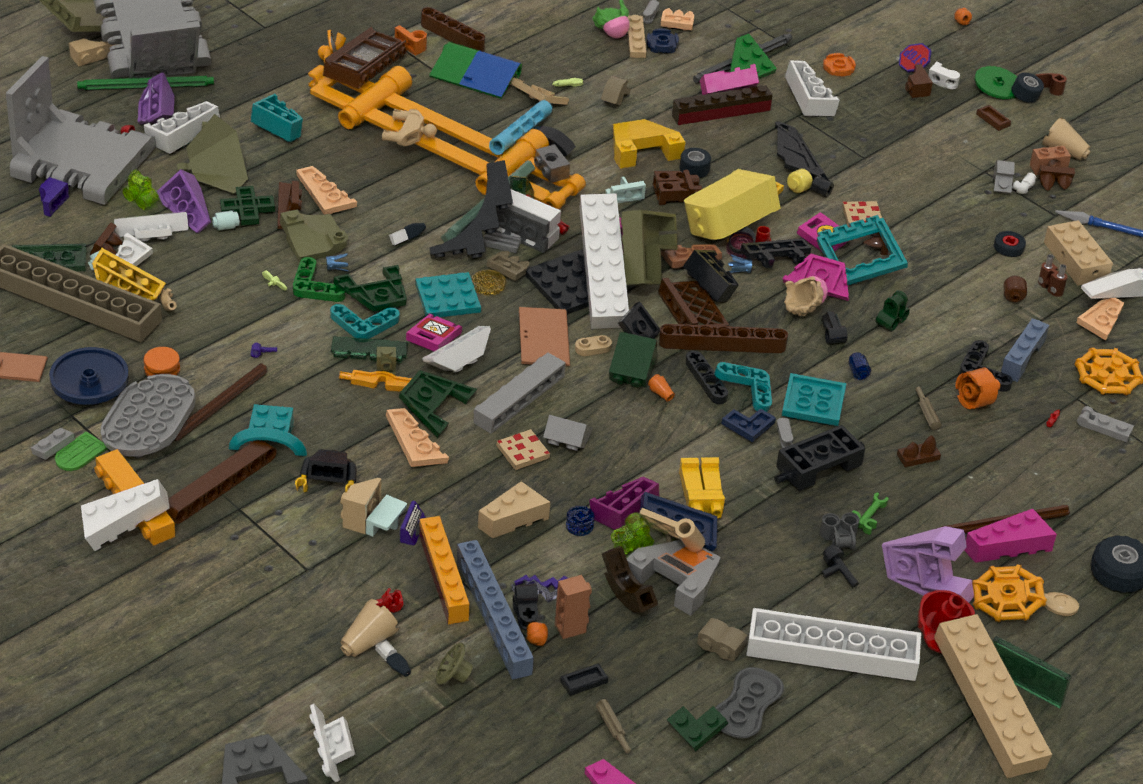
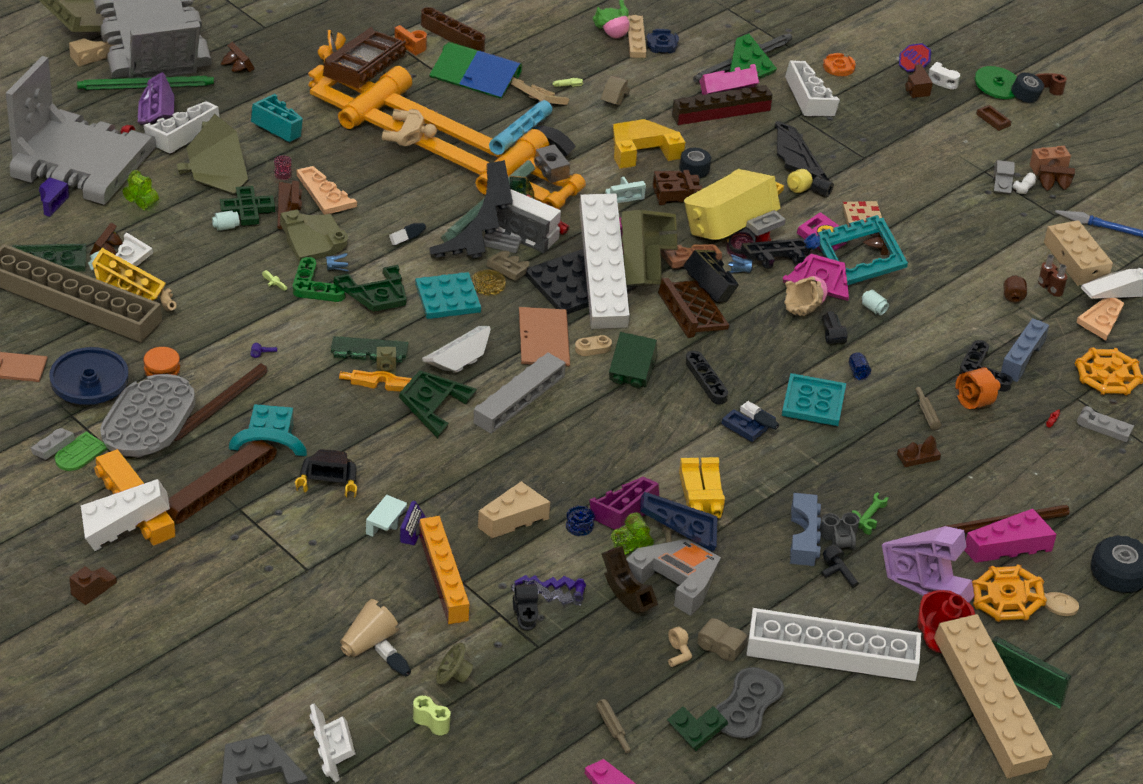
(89, 584): none -> reddish brown arch
(152, 225): white bracket -> none
(184, 194): medium lavender wedge -> none
(236, 55): none -> reddish brown tile
(282, 167): none -> clear pink wheel
(359, 504): tan slope -> none
(364, 328): teal beam -> none
(391, 601): red piece -> none
(413, 440): light nougat wing -> none
(431, 715): none -> yellowish green axle
(436, 328): dark pink container -> none
(495, 609): sand blue brick -> none
(523, 449): tan tile -> none
(537, 633): orange piece -> none
(567, 432): light grey slope -> none
(572, 606): nougat brick -> none
(584, 679): black tile -> none
(639, 322): black tile -> none
(650, 11): light grey bar -> none
(661, 387): orange cone -> none
(677, 19): light nougat plate -> none
(678, 638): none -> tan plate
(683, 529): tan piece -> none
(723, 338): reddish brown beam -> none
(754, 377): teal beam -> none
(761, 417): none -> piece
(765, 222): none -> light grey plate
(784, 432): light grey bar -> none
(802, 461): black brick -> none
(804, 545): none -> sand blue arch
(812, 241): none -> blue plate
(875, 302): none -> light aqua brick
(893, 311): dark green piece -> none
(963, 16): orange piece -> none
(1009, 243): black bush -> none
(1064, 135): tan cone -> none

